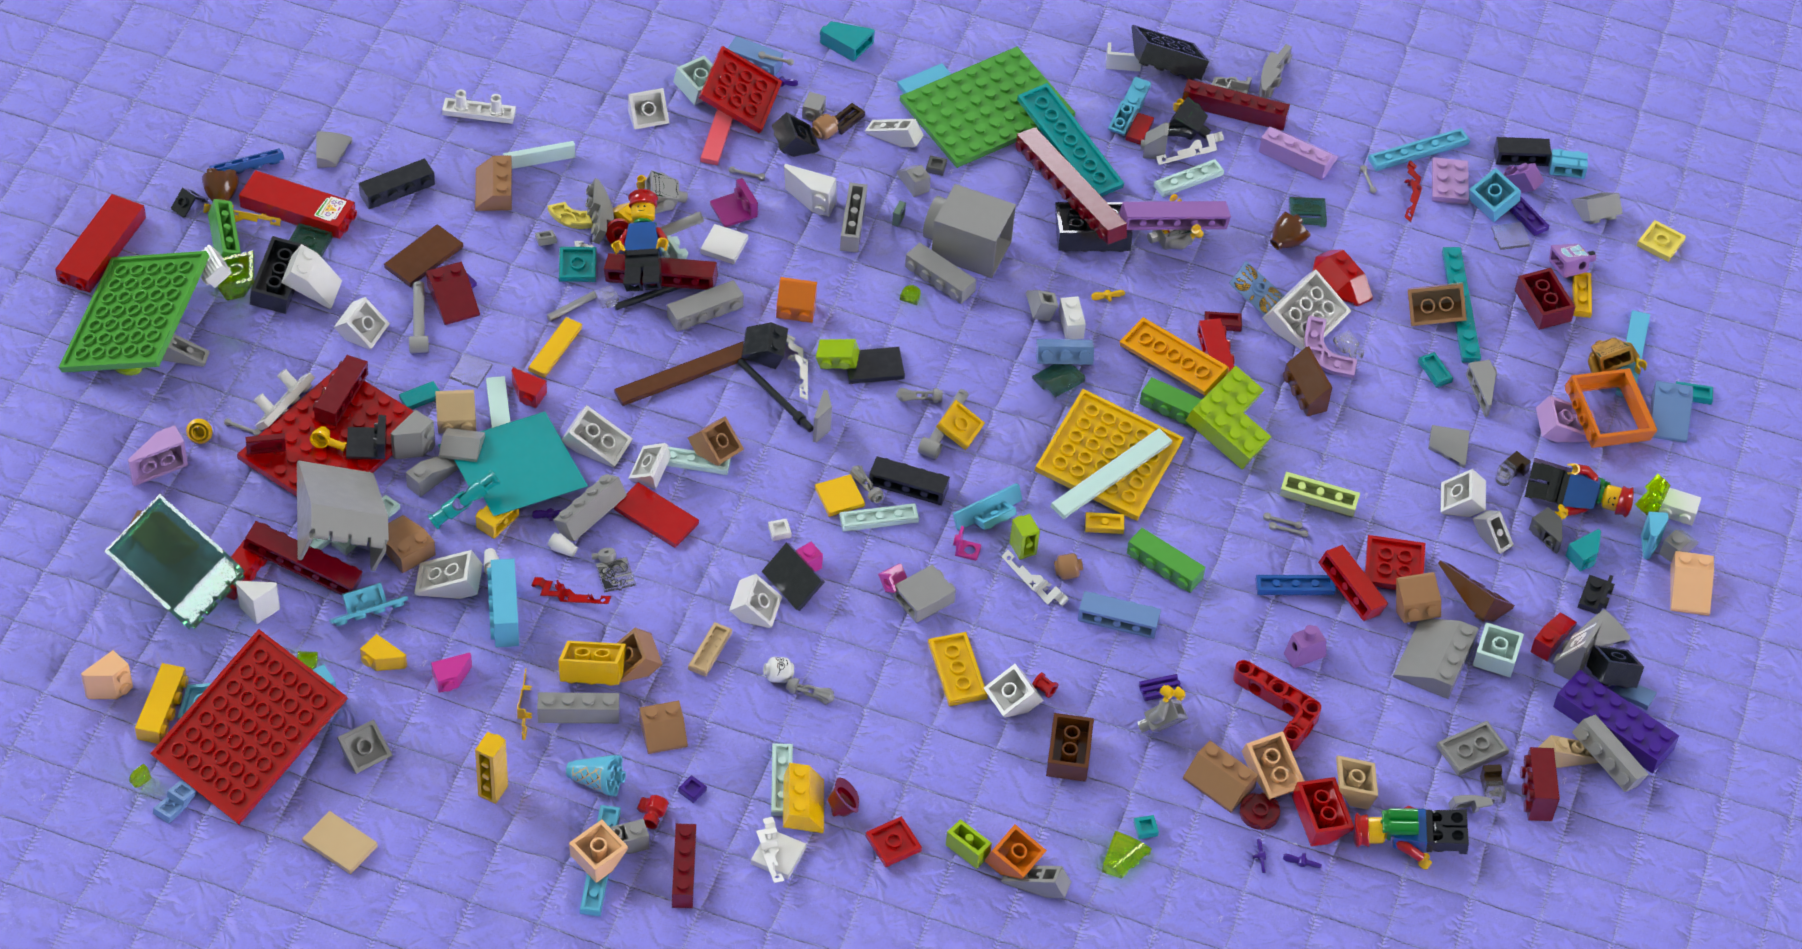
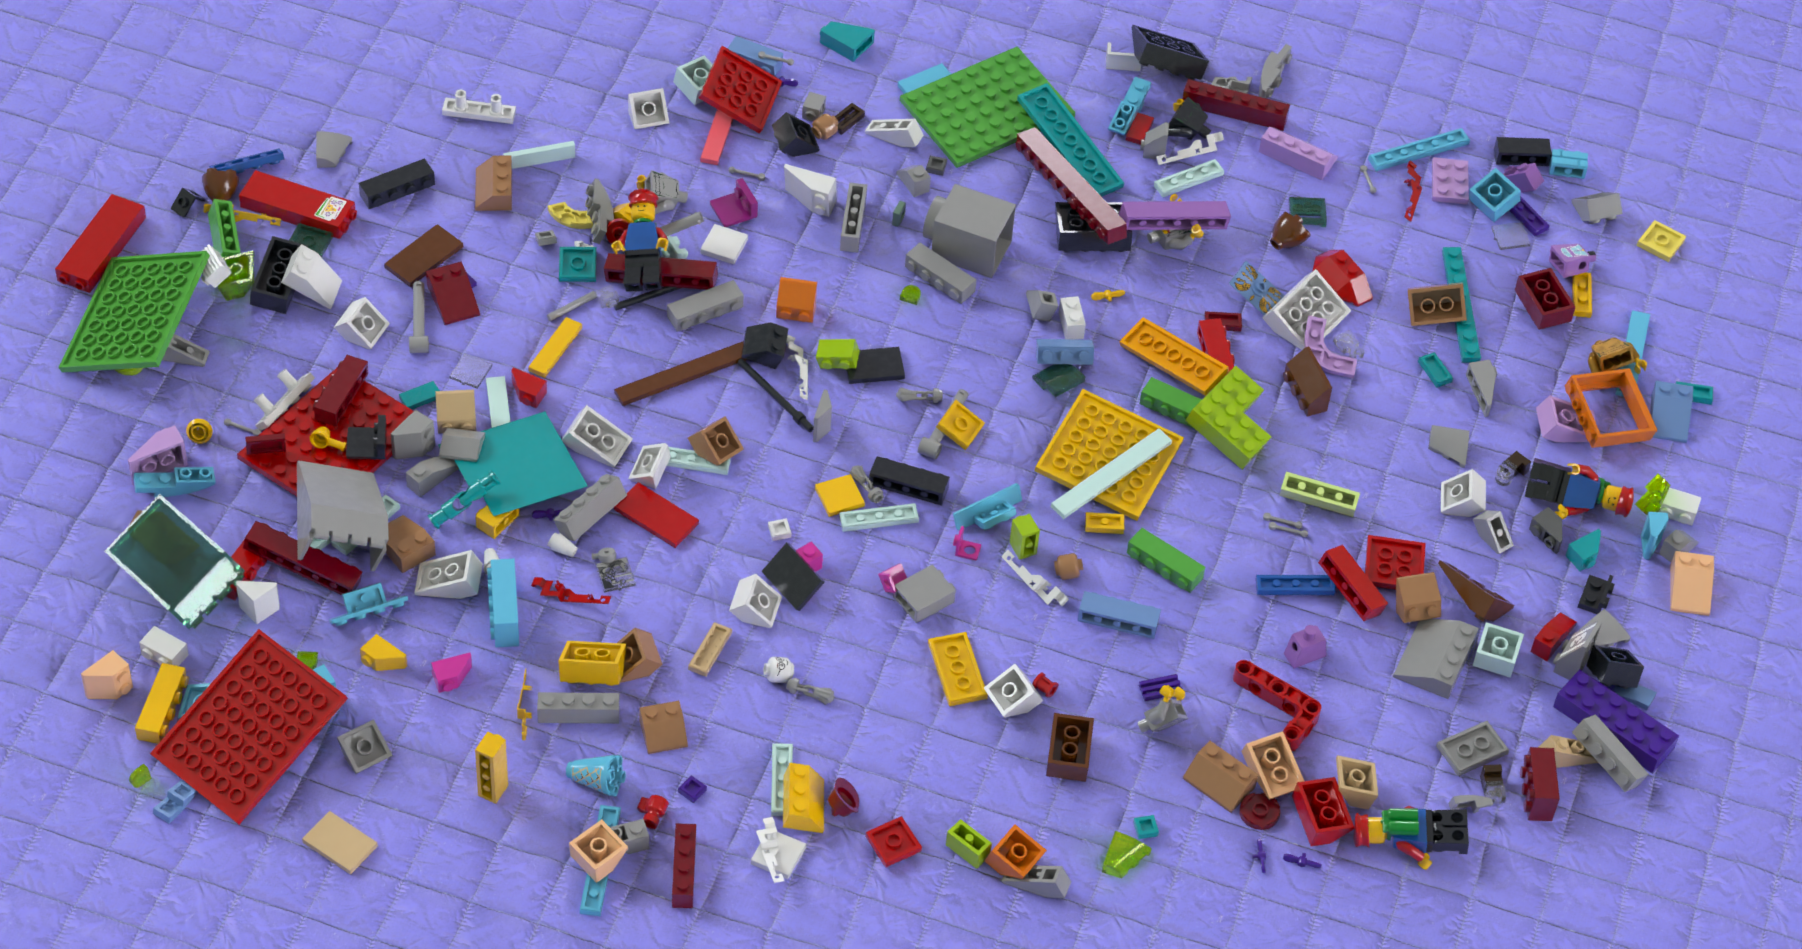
(163, 647): none -> white brick
(179, 482): none -> medium azure slope

